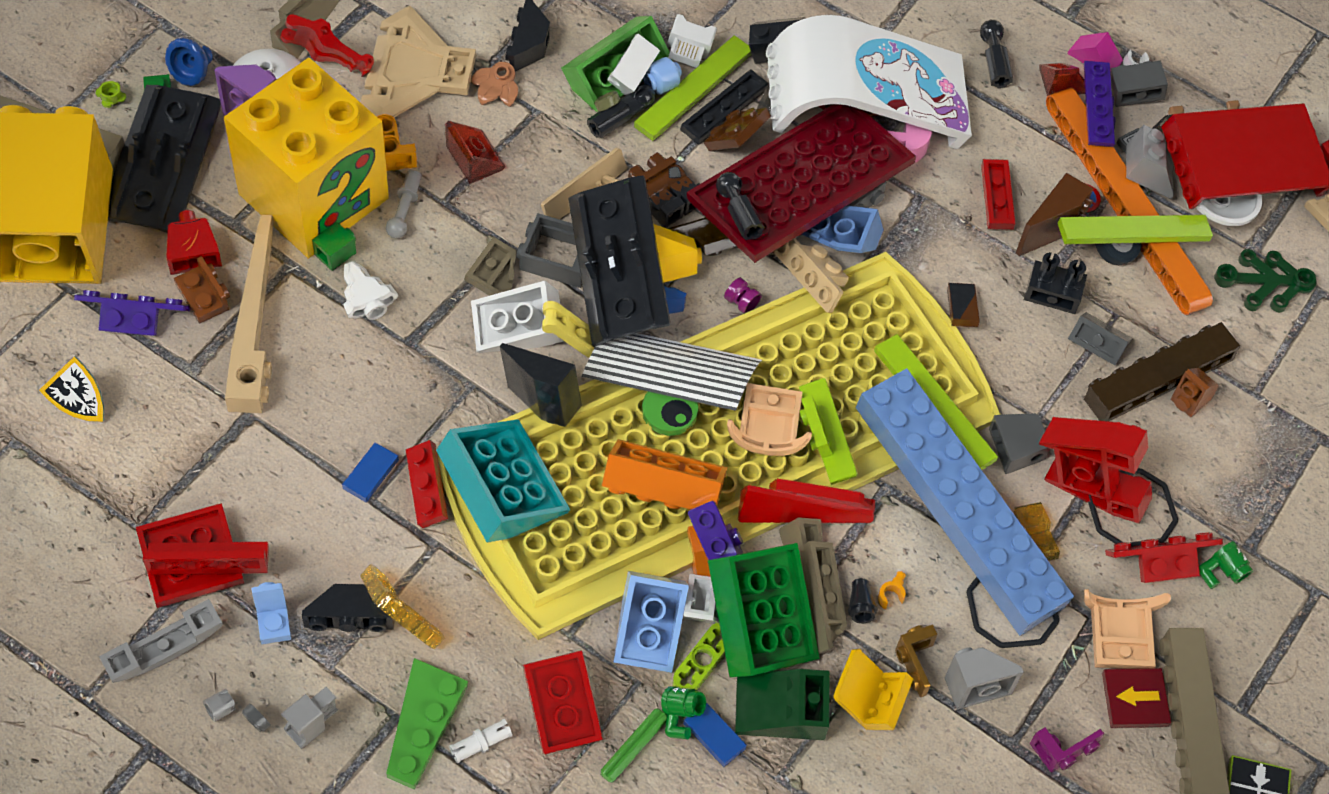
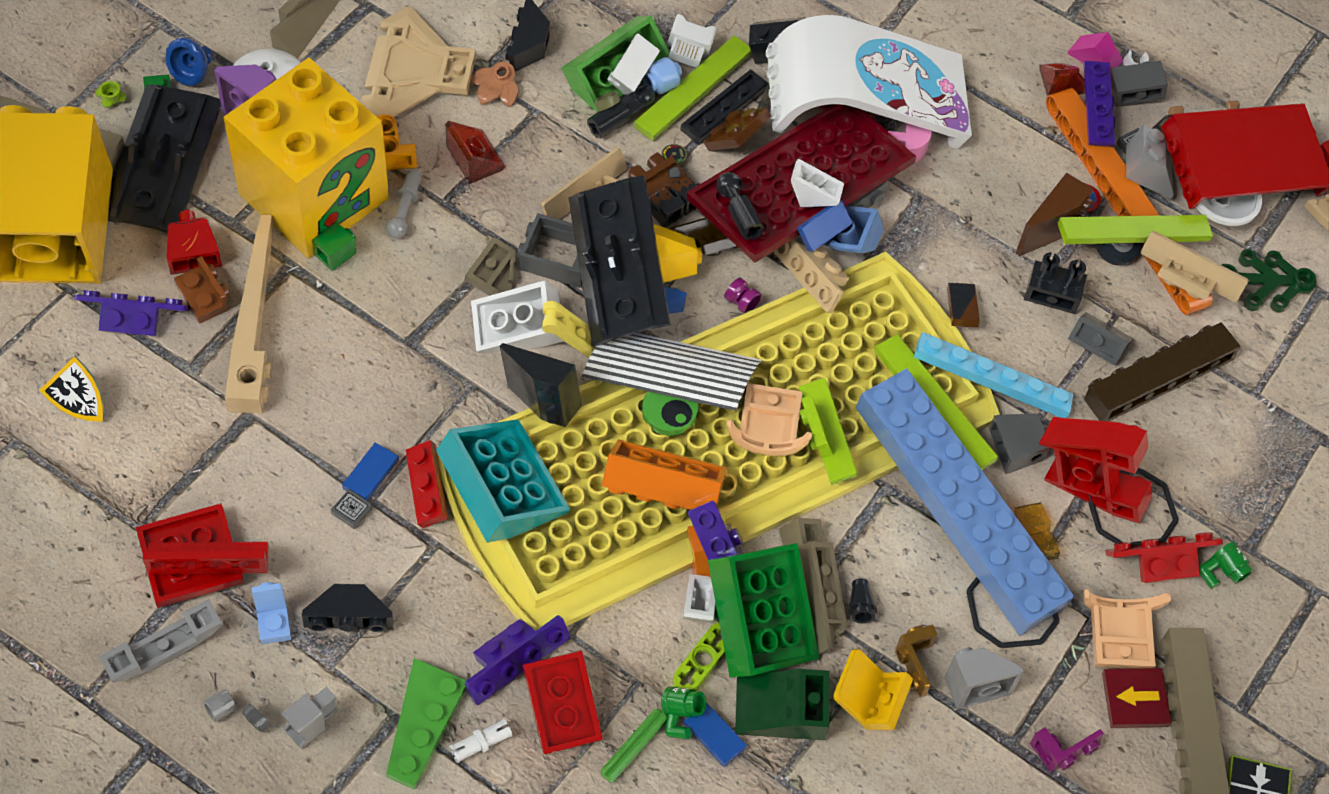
(323, 44): red animal -> none
(351, 509): none -> tile
(365, 293): white rock -> none
(389, 602): clear yellow beam -> none
(509, 651): none -> dark purple bracket
(650, 621): light blue slope -> none
(677, 152): none -> tile
(793, 500): red wedge -> none
(815, 187): none -> white slope
(824, 226): none -> tile
(896, 586): light orange piece -> none
(993, 375): none -> medium azure plate
(996, 55): black piece -> none
(998, 194): red plate -> none
(1191, 270): none -> tan bracket
(1194, 391): dark orange slope -> none

